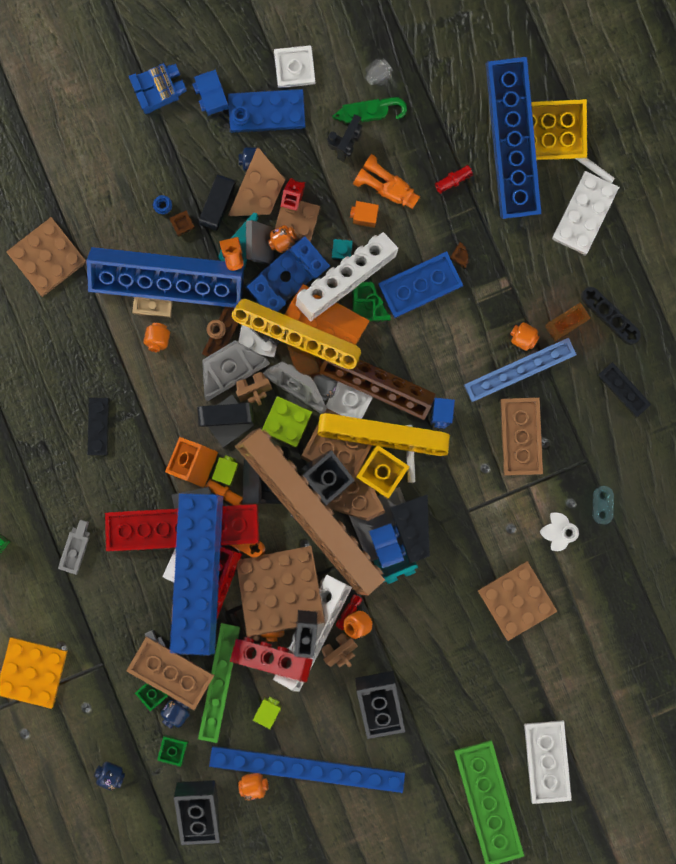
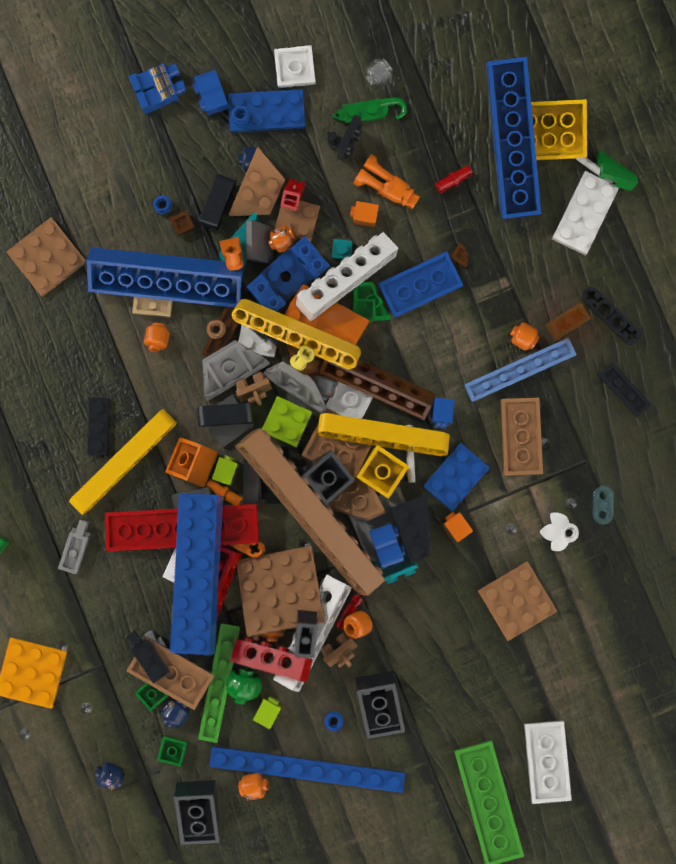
(123, 462): none -> yellow beam
(148, 657): none -> black hinge
(243, 685): none -> green plant
(300, 360): none -> light yellow bush
(333, 727): none -> blue plate
(456, 477): none -> blue plate
(457, 526): none -> orange brick
(614, 171): none -> green slope

